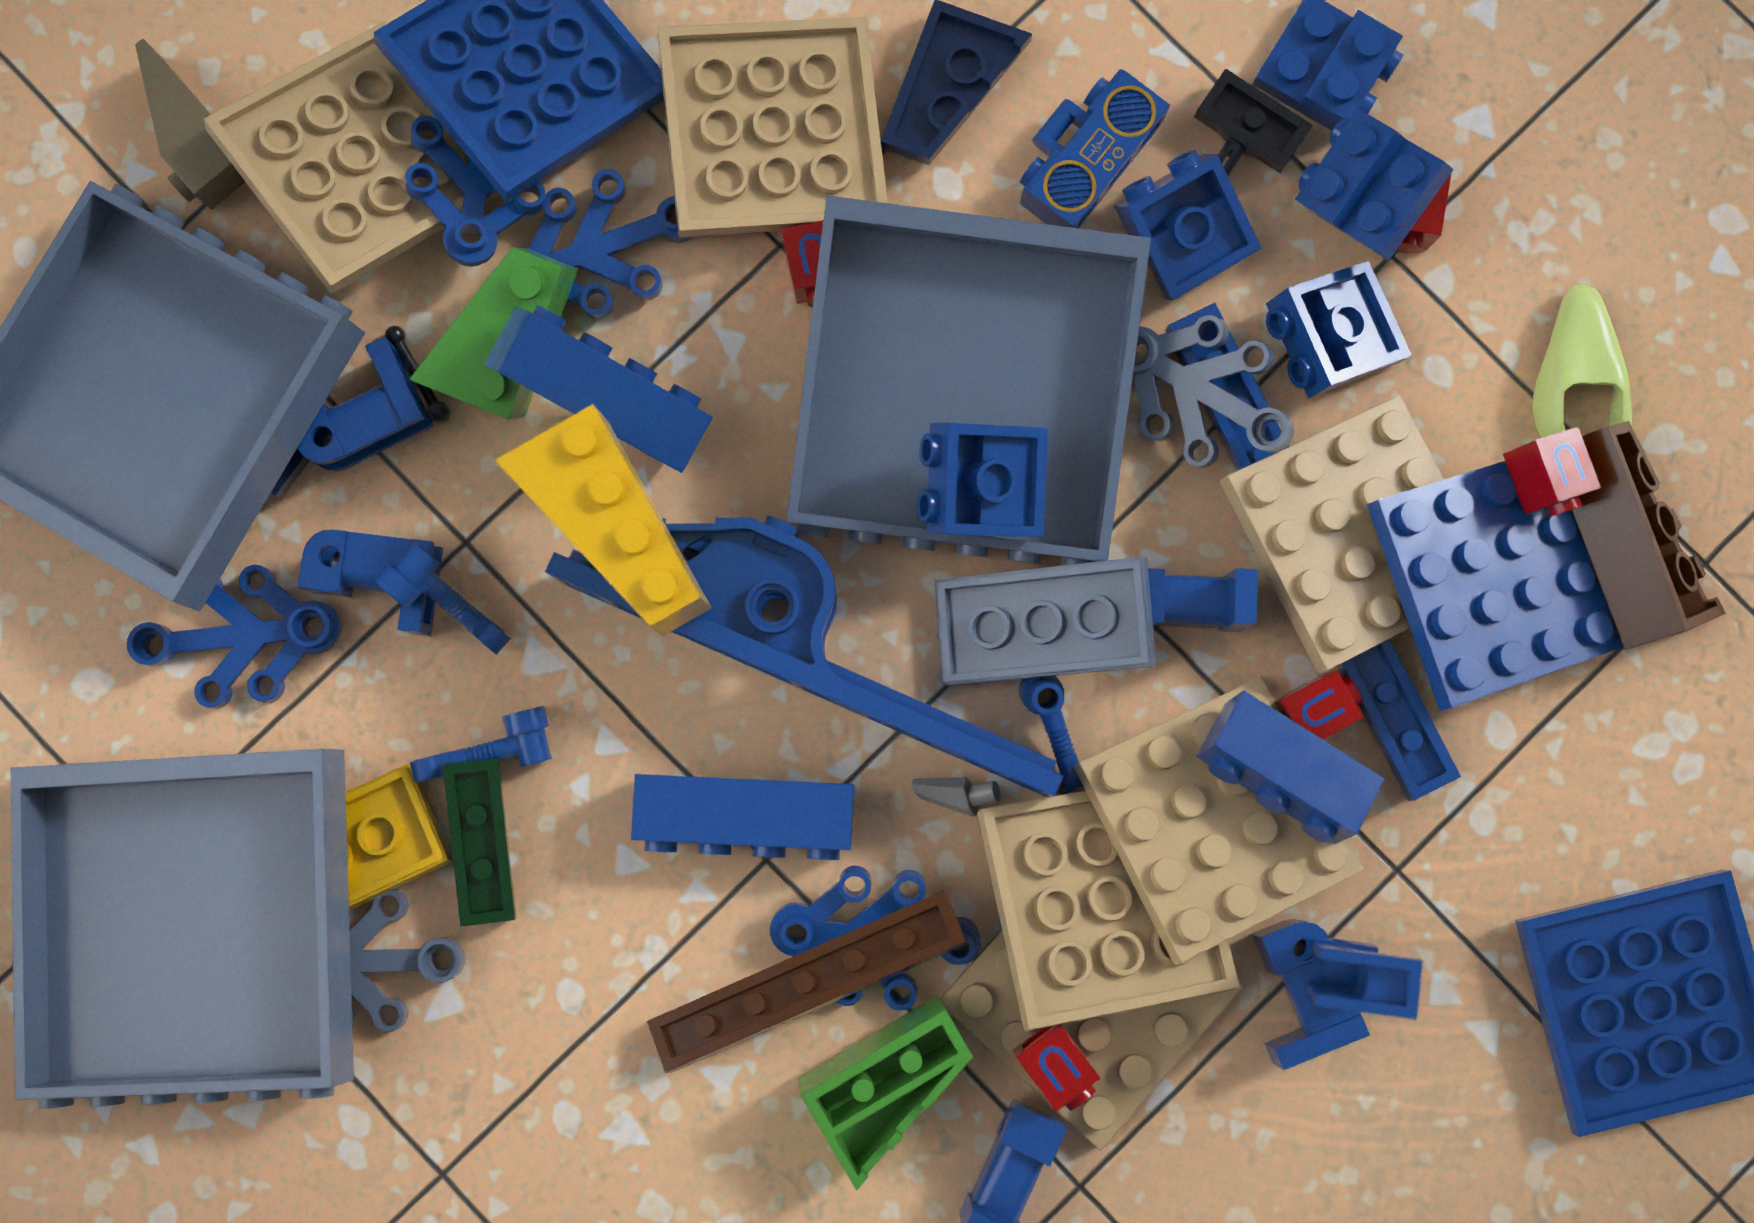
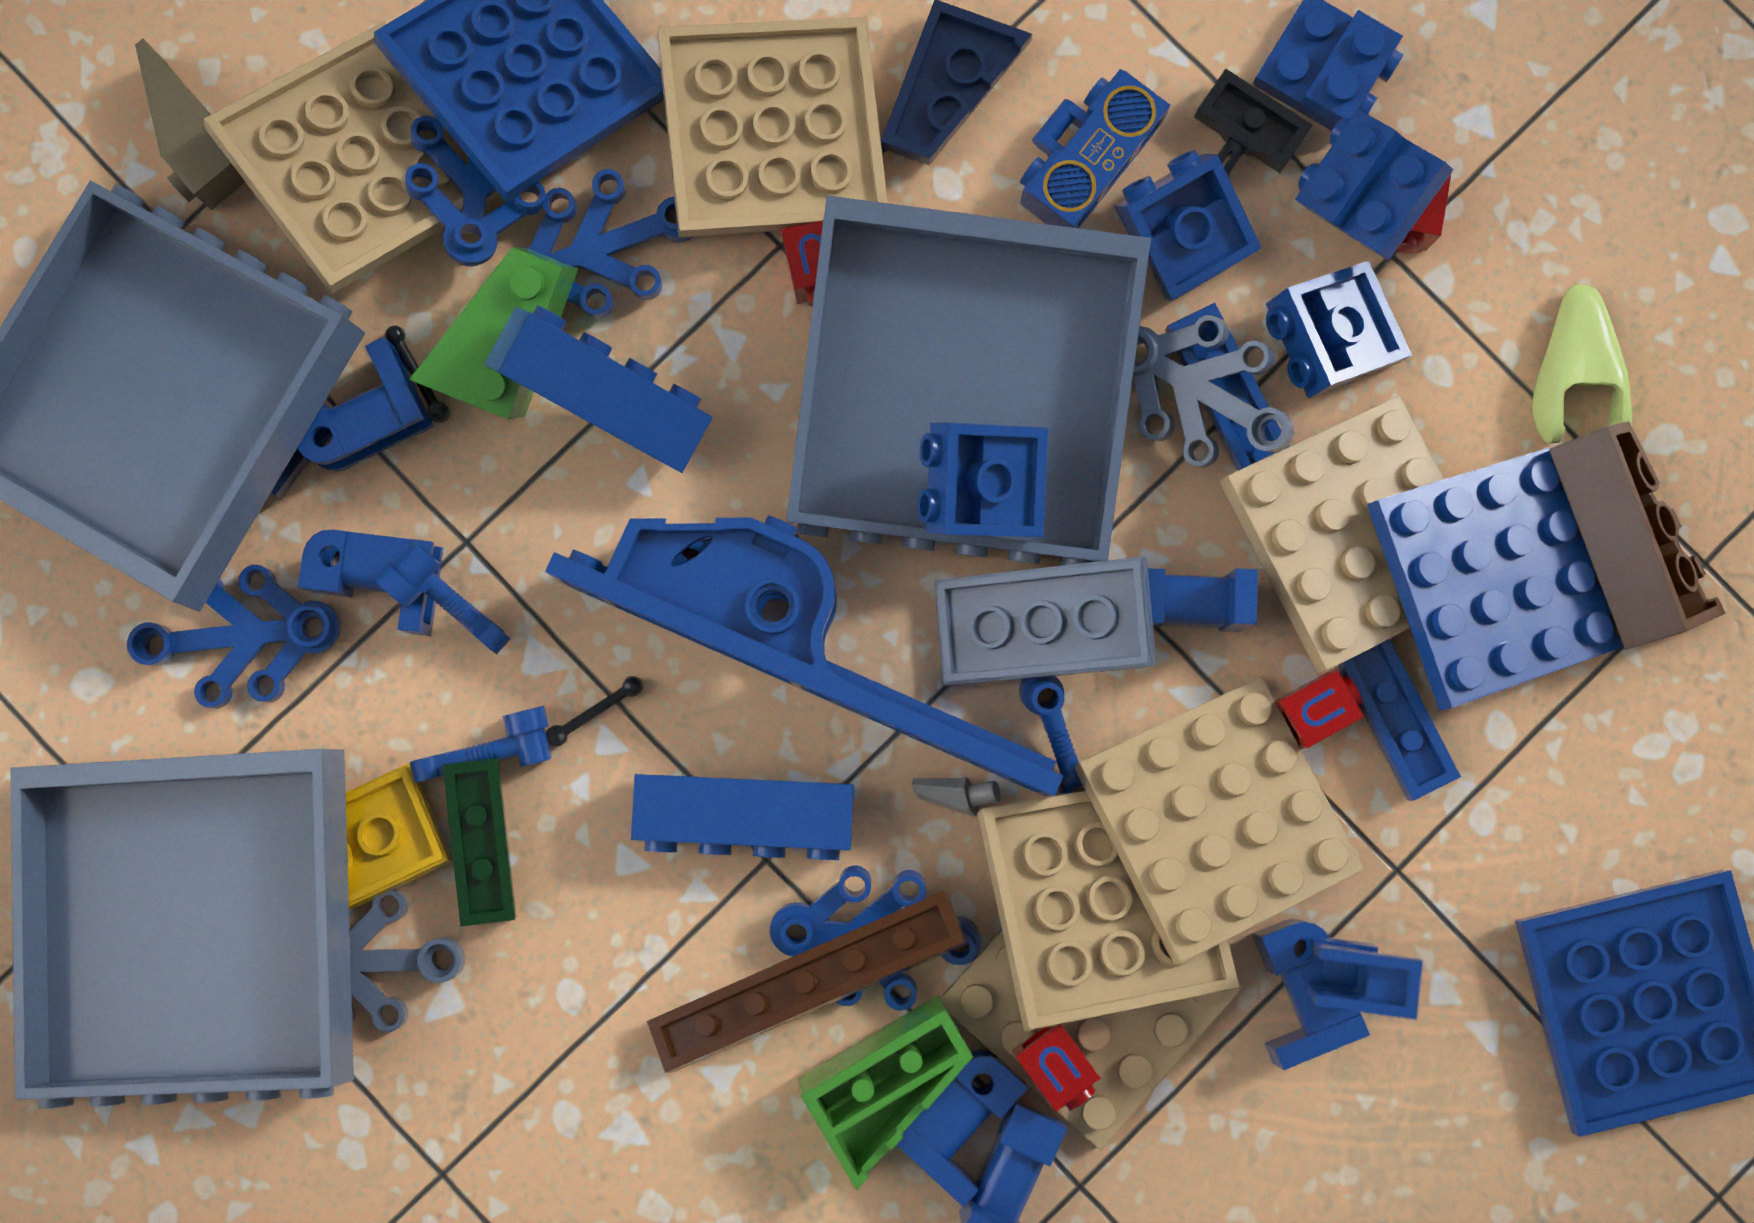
(558, 735): none -> black hinge
(602, 507): yellow wedge -> none
(955, 1116): none -> blue piece
(1290, 769): blue brick -> none
(1552, 472): brick -> none

